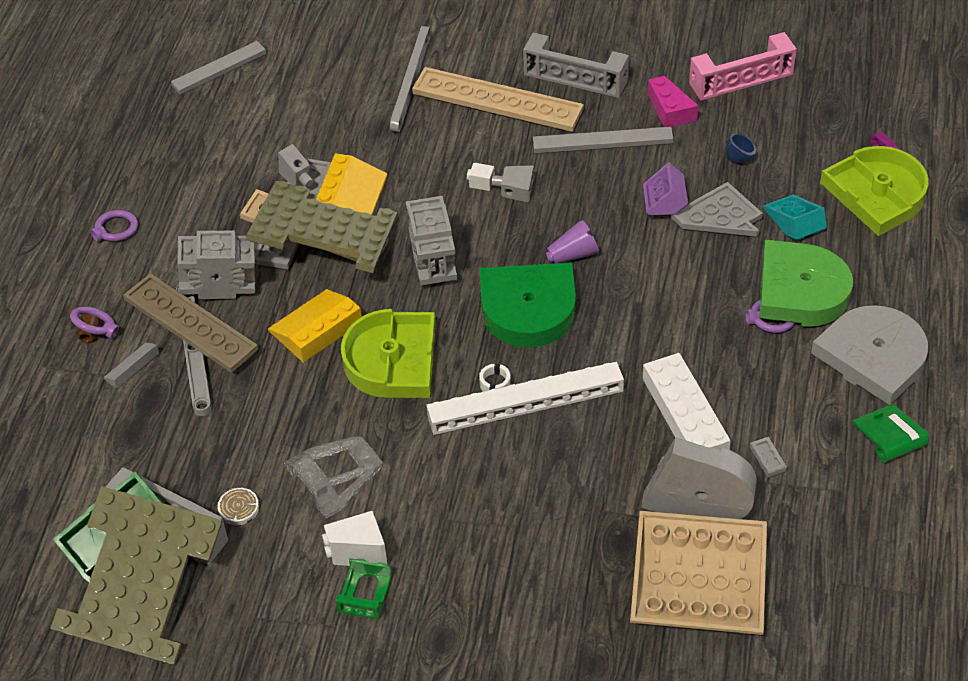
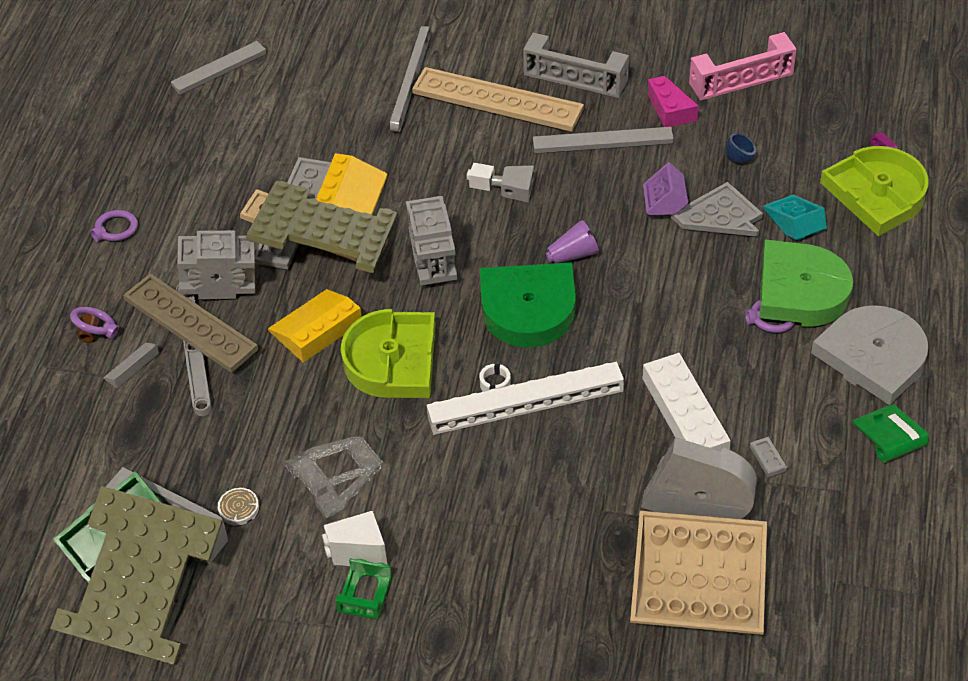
(294, 167): light grey torso -> none

